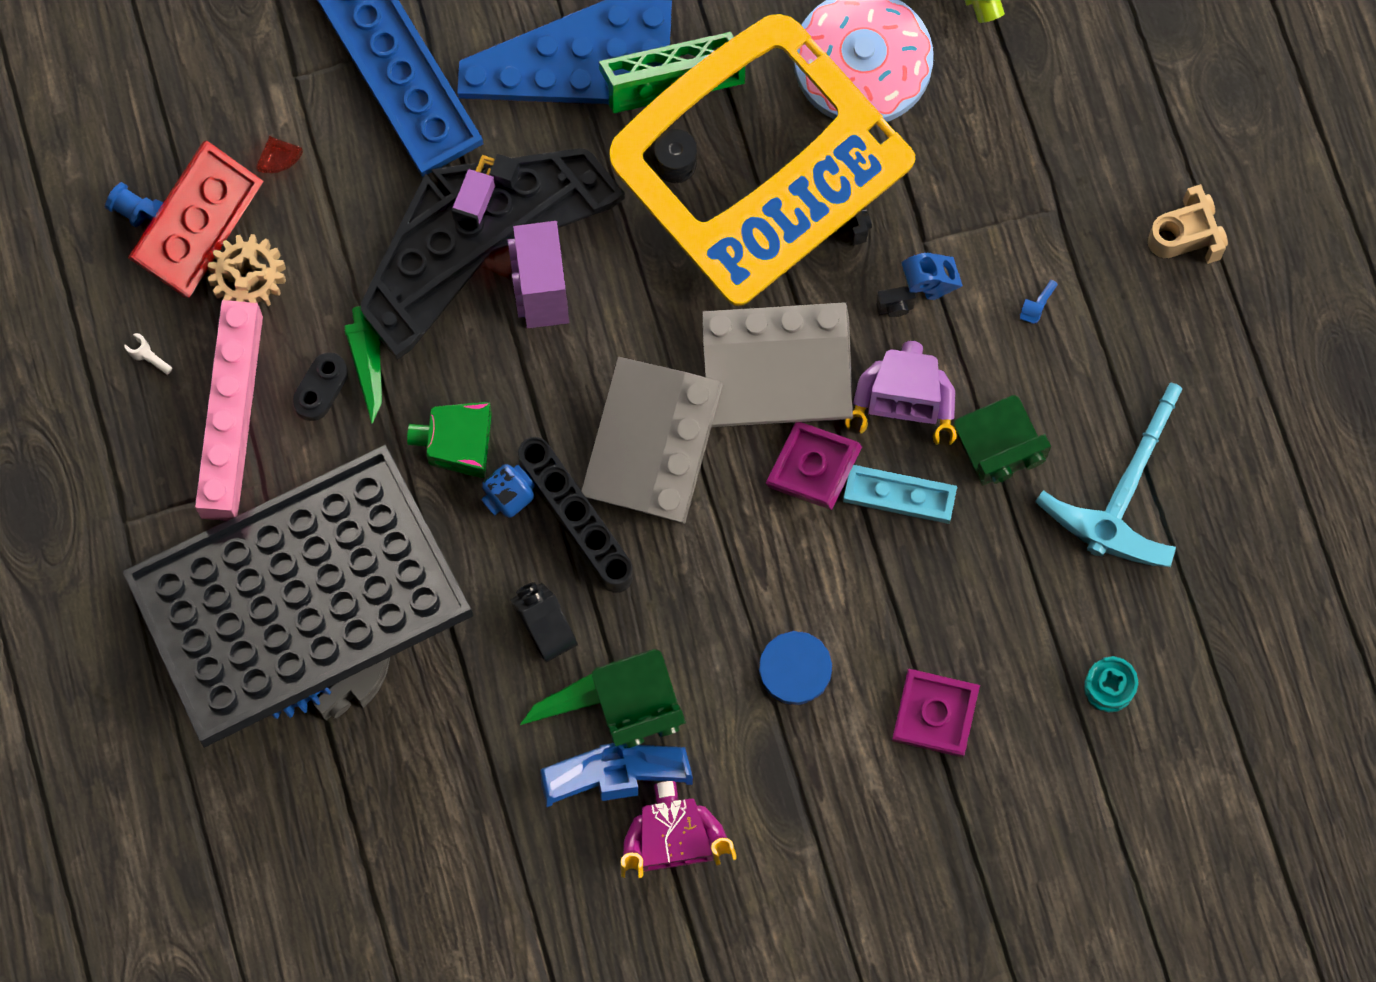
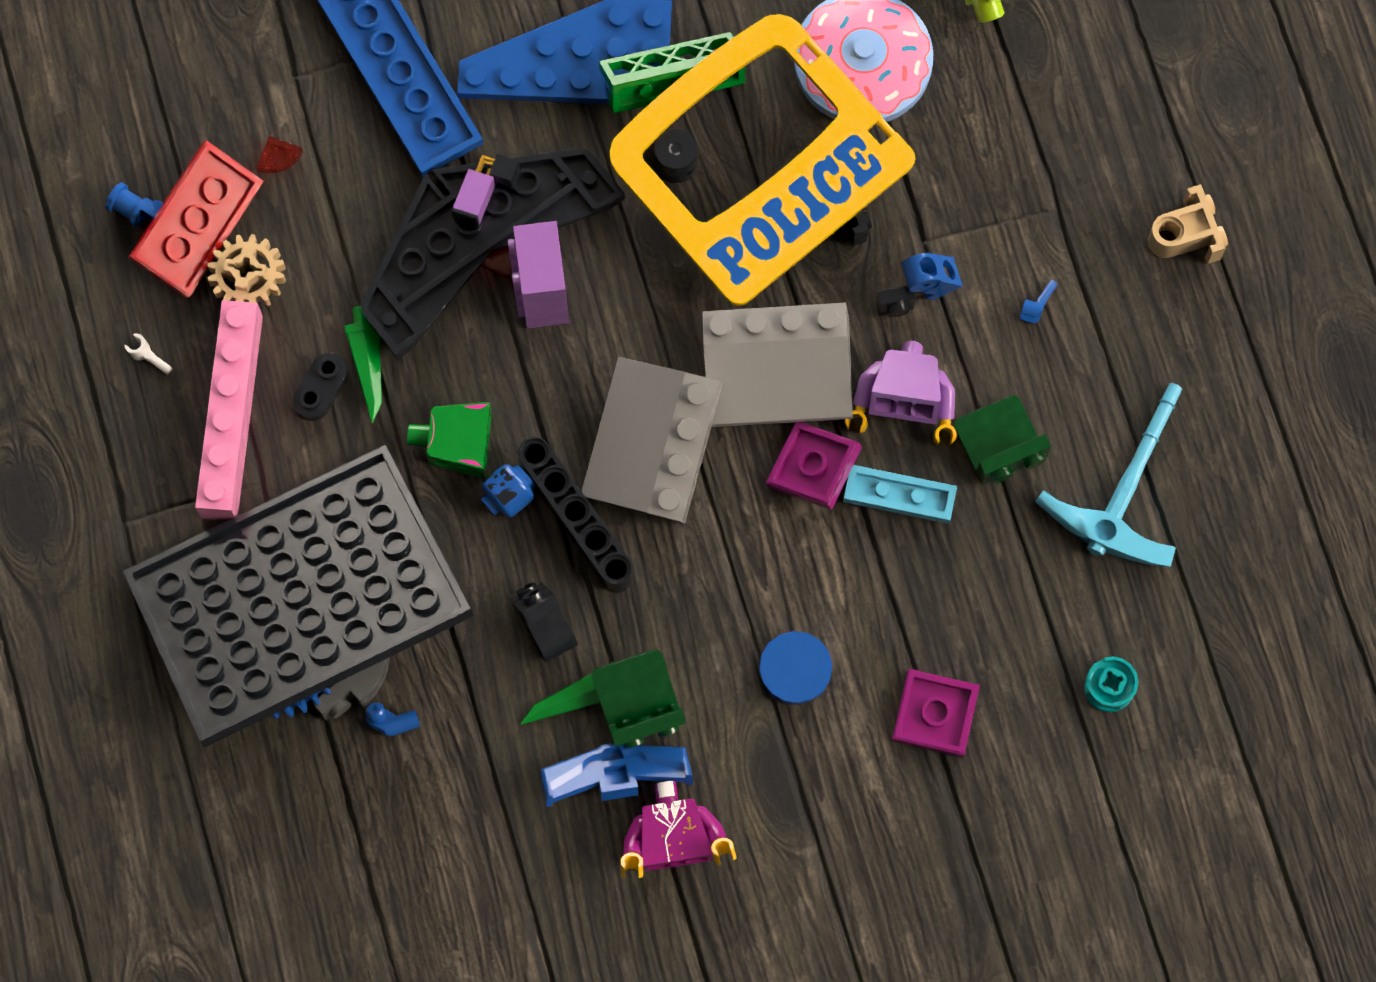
(389, 723): none -> blue arm

